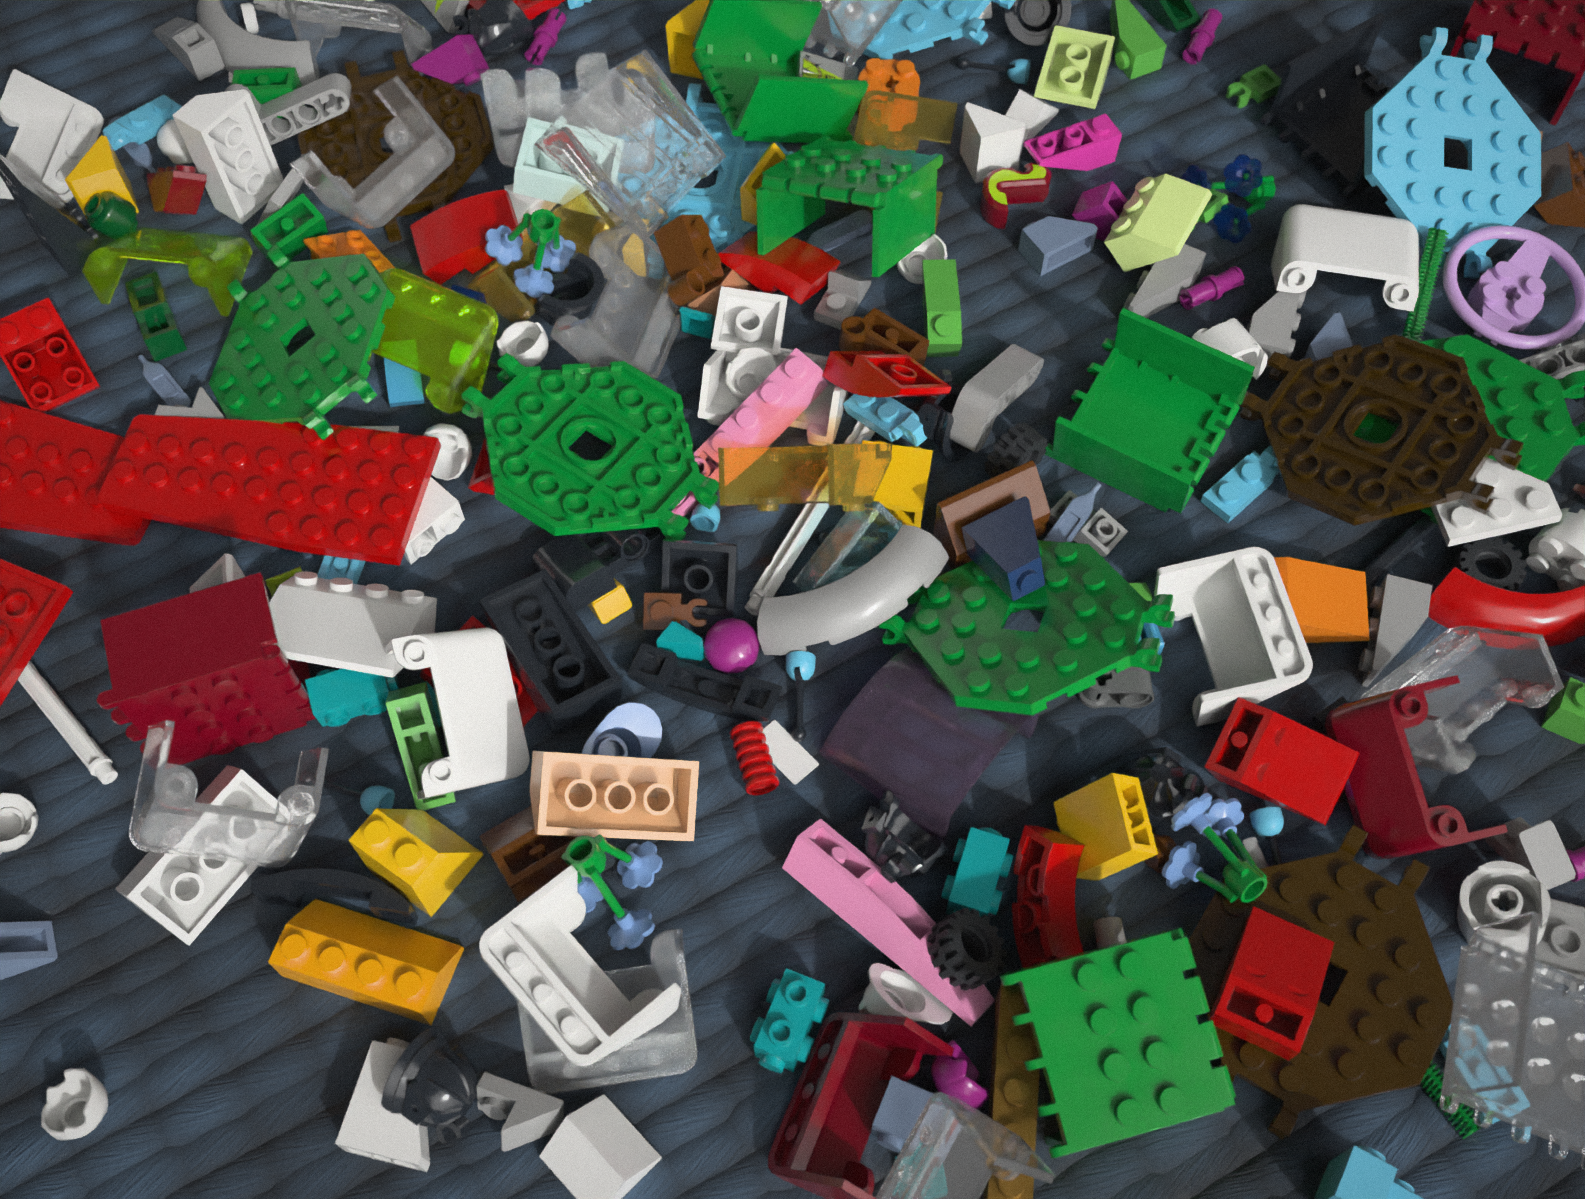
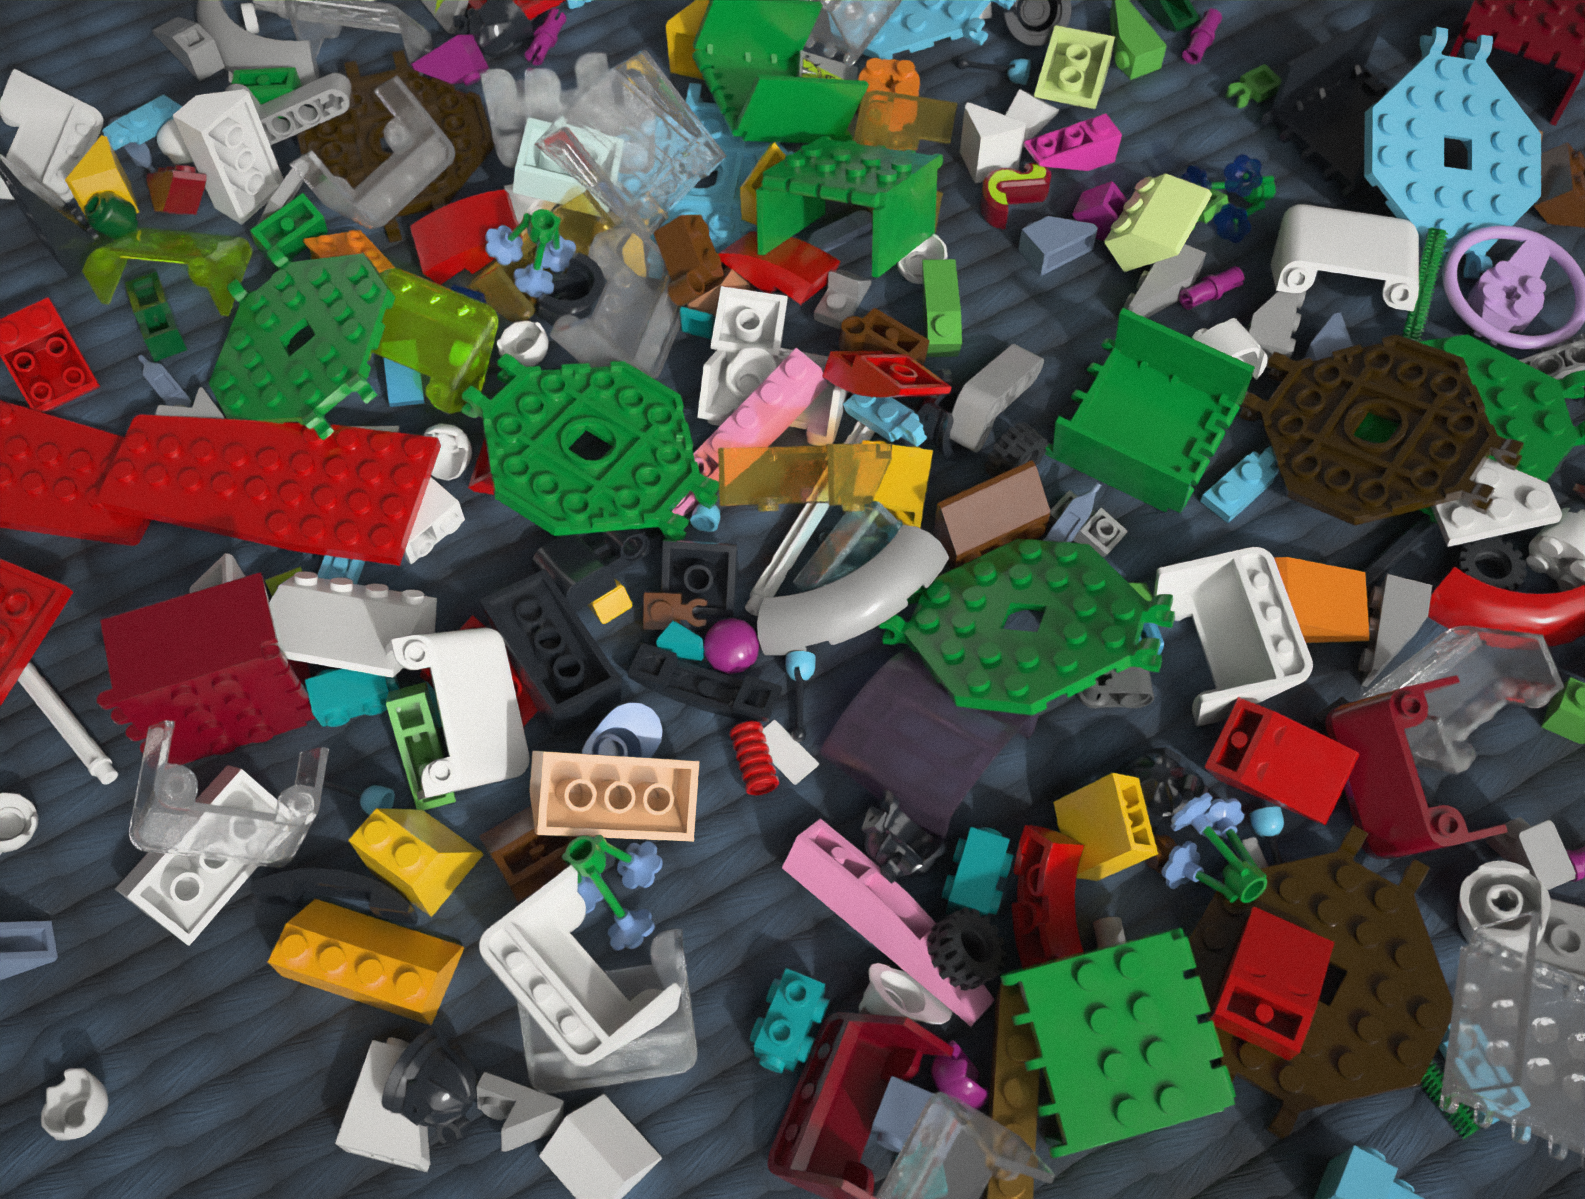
(1007, 548): dark blue slope -> none

